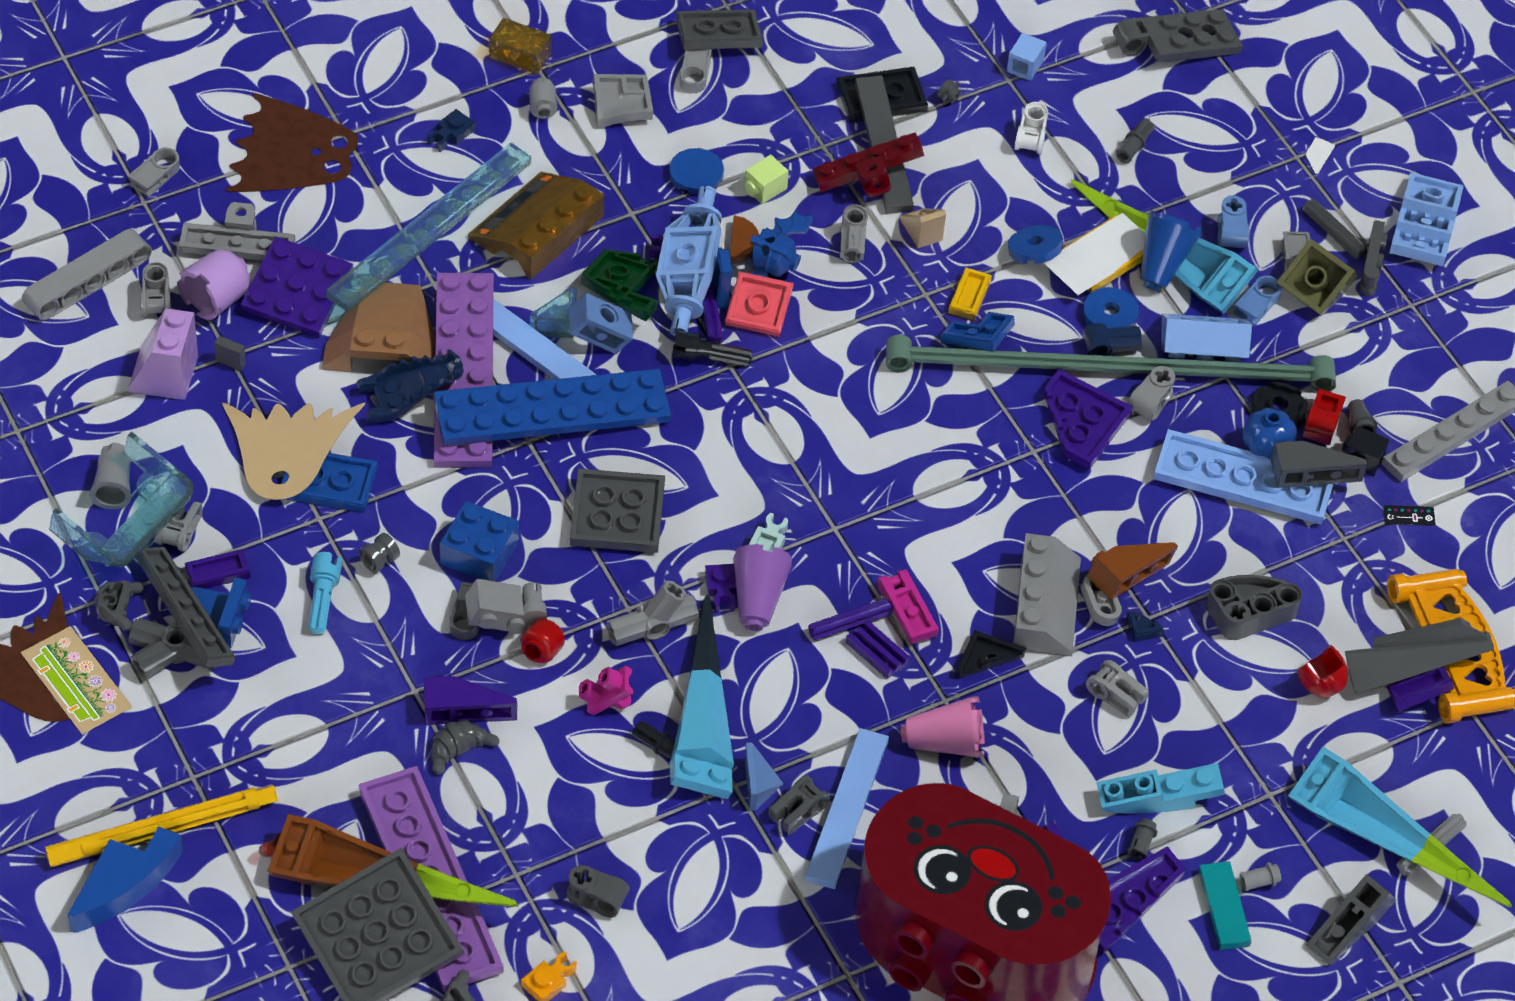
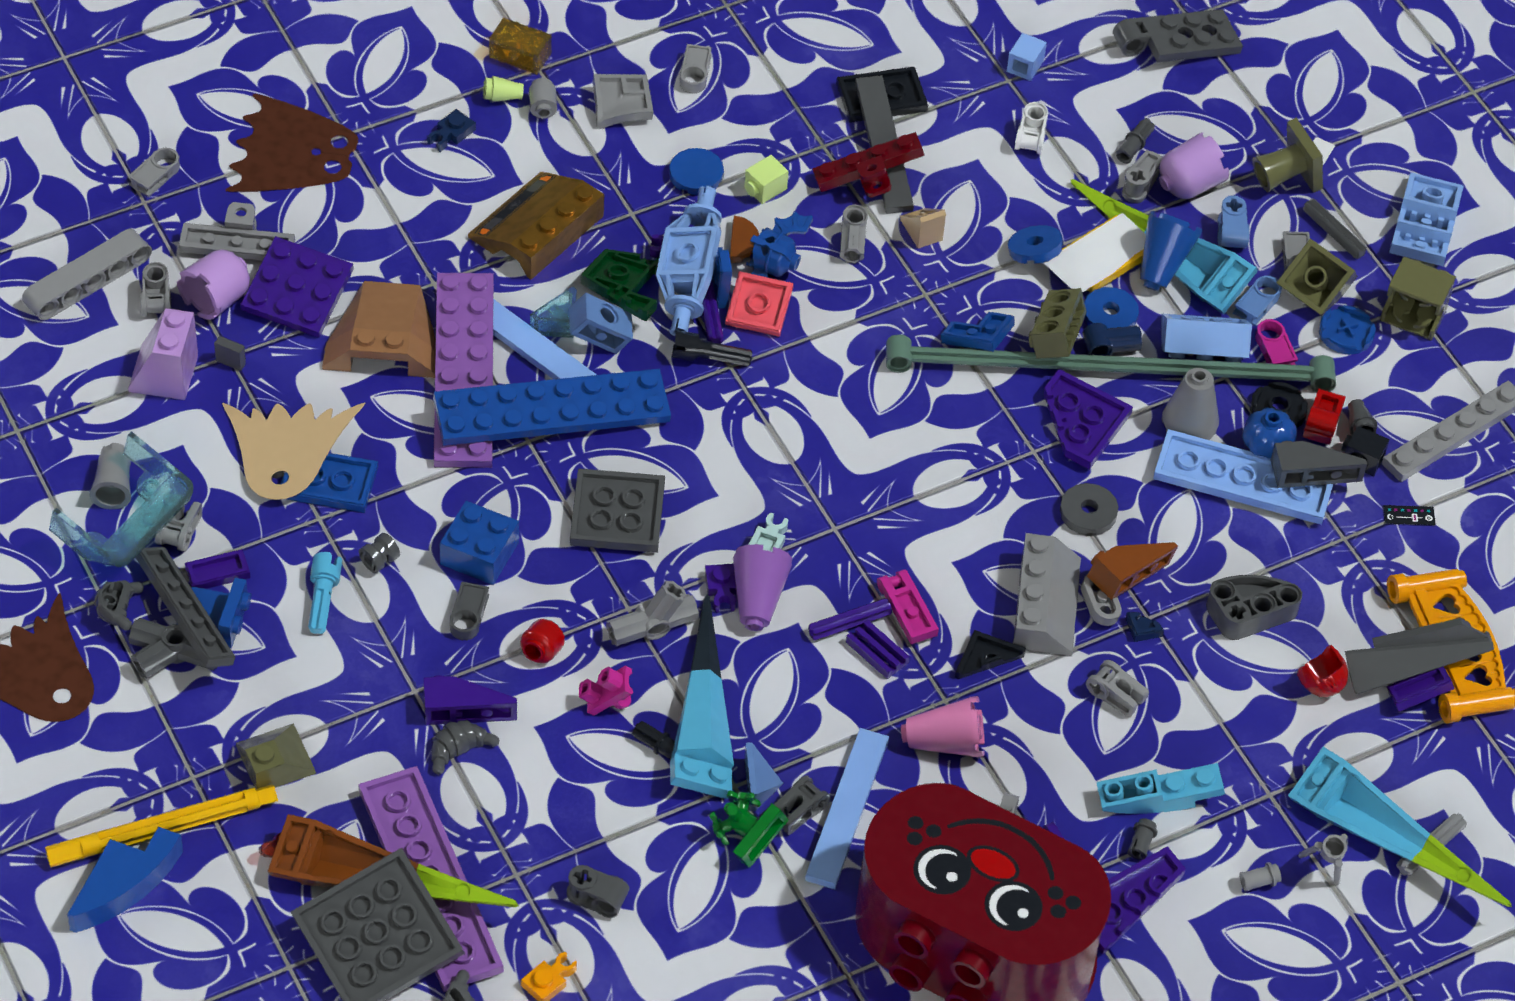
(76, 680): sticker -> none
(275, 757): none -> olive slope
(406, 383): dark blue animal -> none
(428, 227): clear light blue plate -> none
(500, 89): none -> yellowish green cone
(504, 605): light grey hinge -> none
(719, 29): dark grey tile -> none
(755, 832): none -> green piece
(949, 91): dark grey plate -> none
(970, 294): yellow tile -> none
(1058, 323): none -> olive brick
(1089, 495): none -> dark grey tile
(1141, 177): none -> light grey piece
(1153, 392): light grey piece -> none
(1193, 167): none -> lavender cylinder
(1193, 406): none -> light grey cone
(1225, 905): teal tile -> none
(1278, 349): none -> dark pink piece
(1297, 158): none -> olive plant
(1332, 851): none -> light grey plant
(1347, 330): none -> blue tile
(1351, 920): dark grey slope -> none
(1373, 259): dark grey plate -> none
(1417, 298): none -> olive piece

